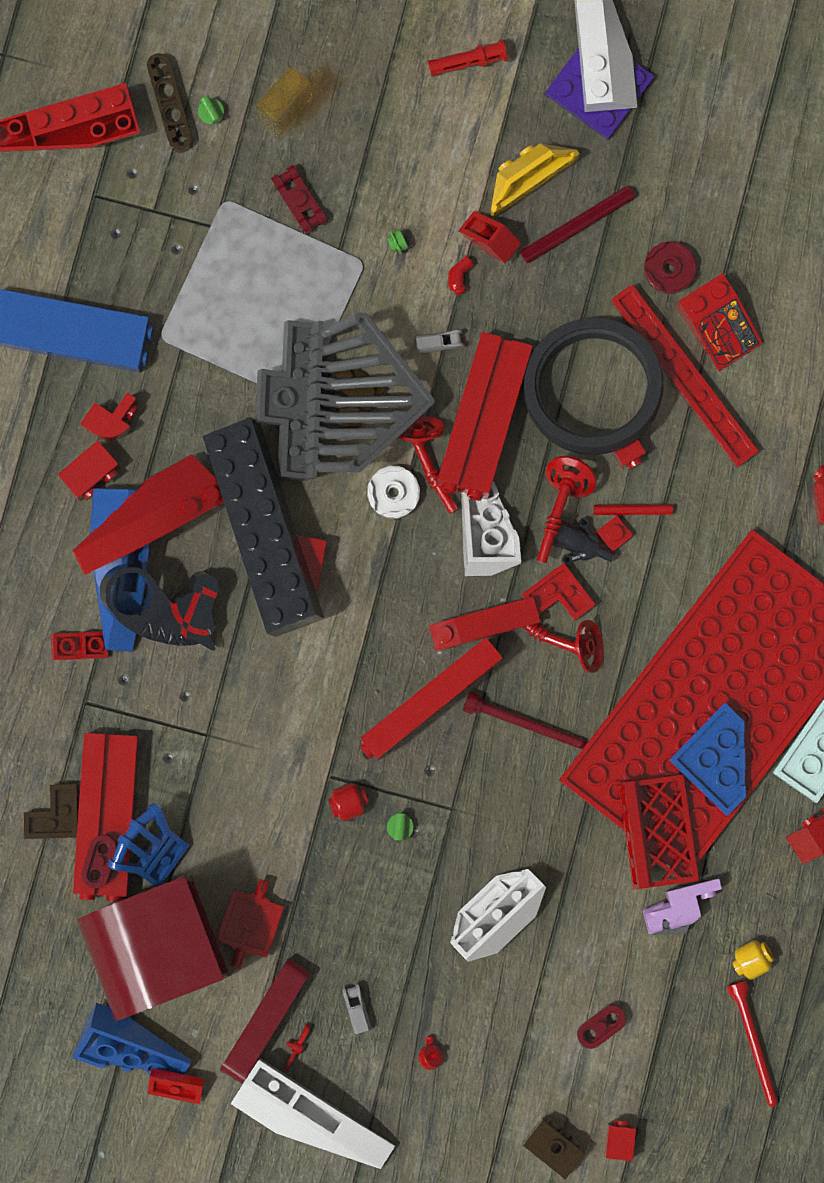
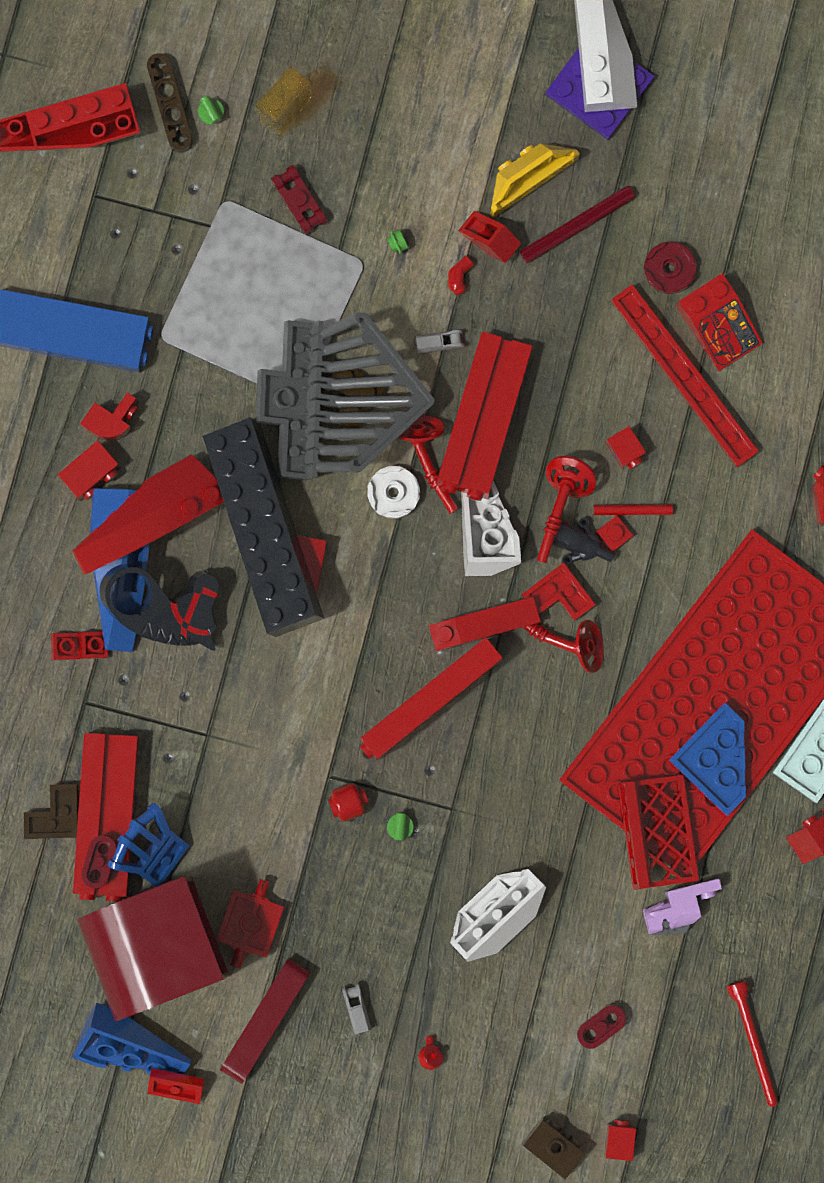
(297, 1046): red piece -> none
(306, 1117): white wedge -> none
(476, 705): dark red piece -> none
(479, 56): red pin -> none
(593, 329): black tyre -> none
(753, 959): yellow head -> none

